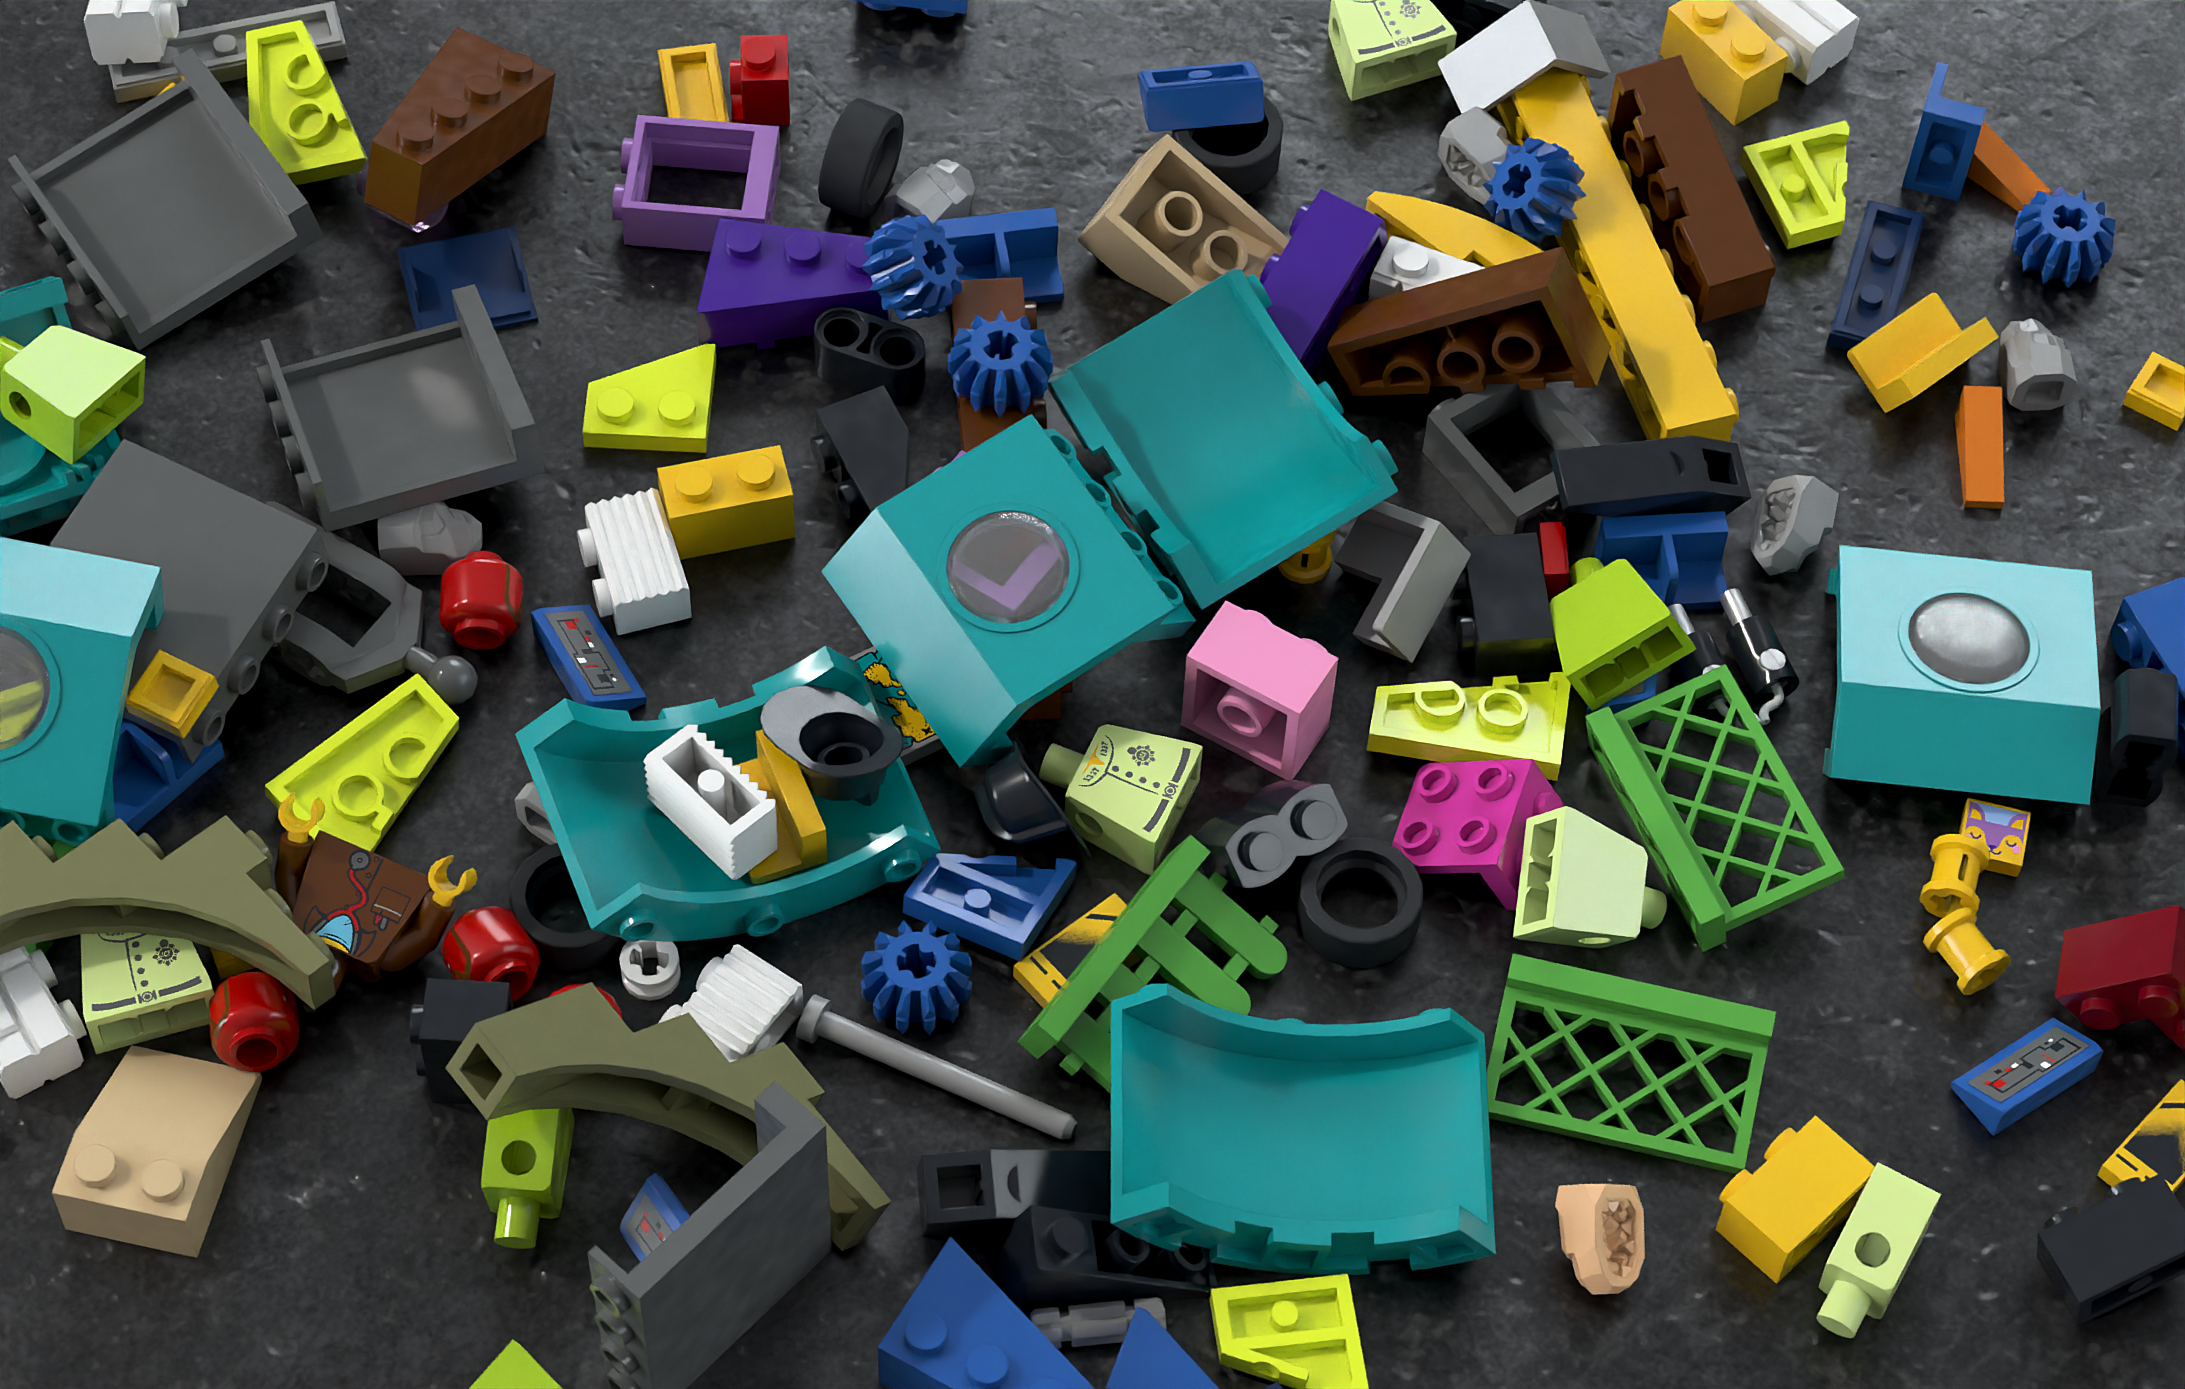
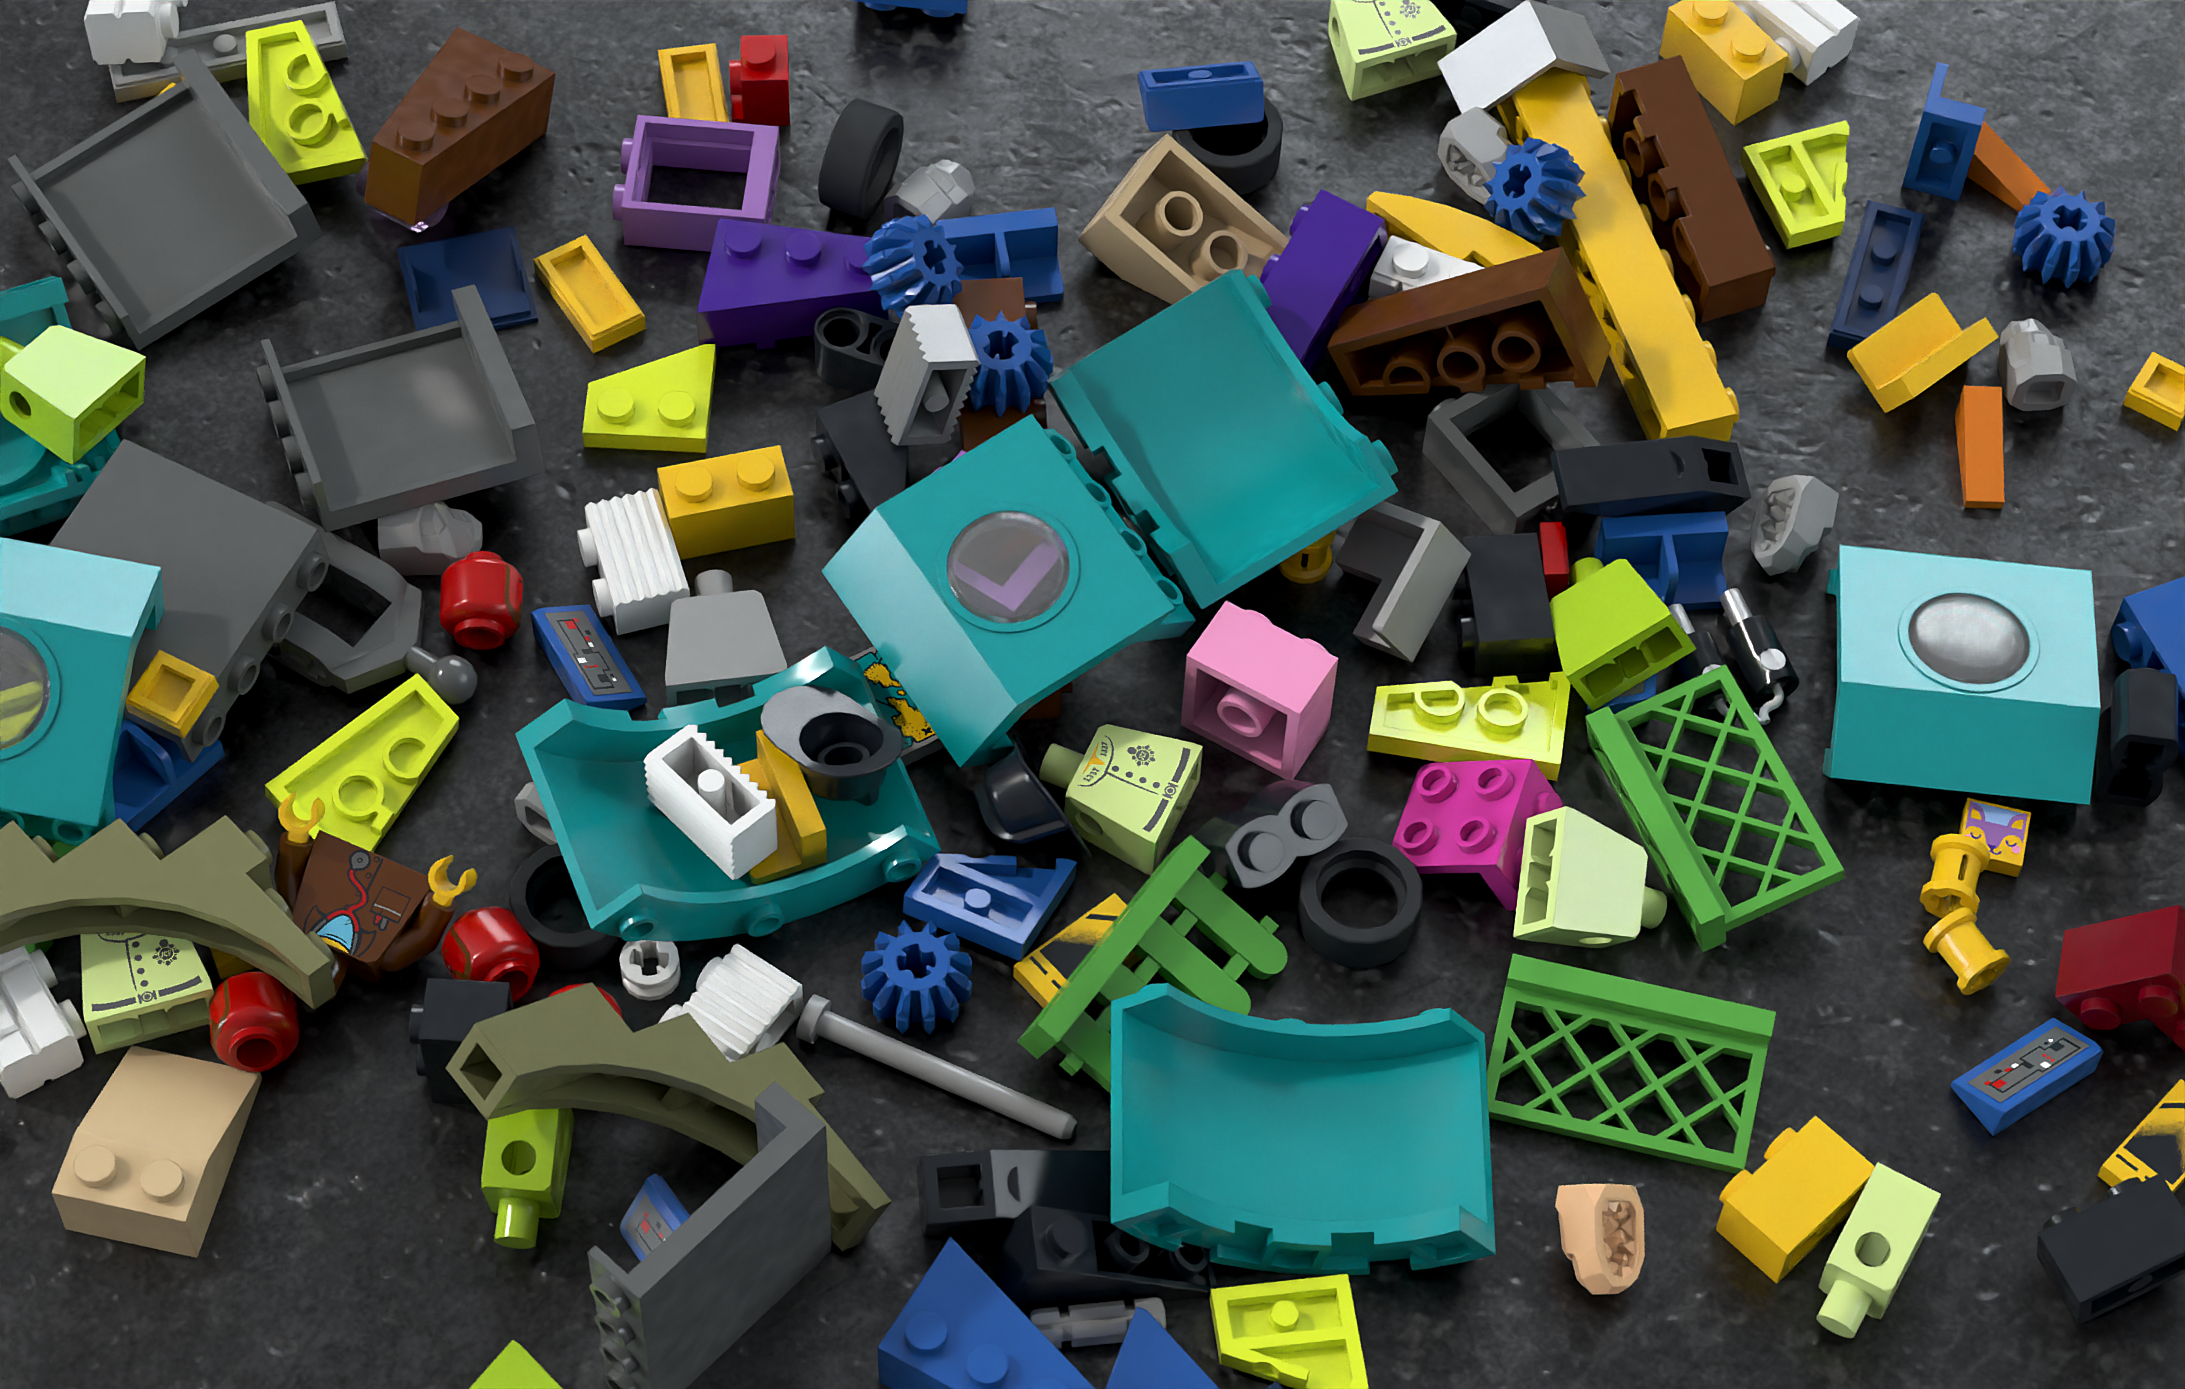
(589, 294): none -> yellow tile
(719, 643): none -> light grey torso
(926, 375): none -> light grey brick

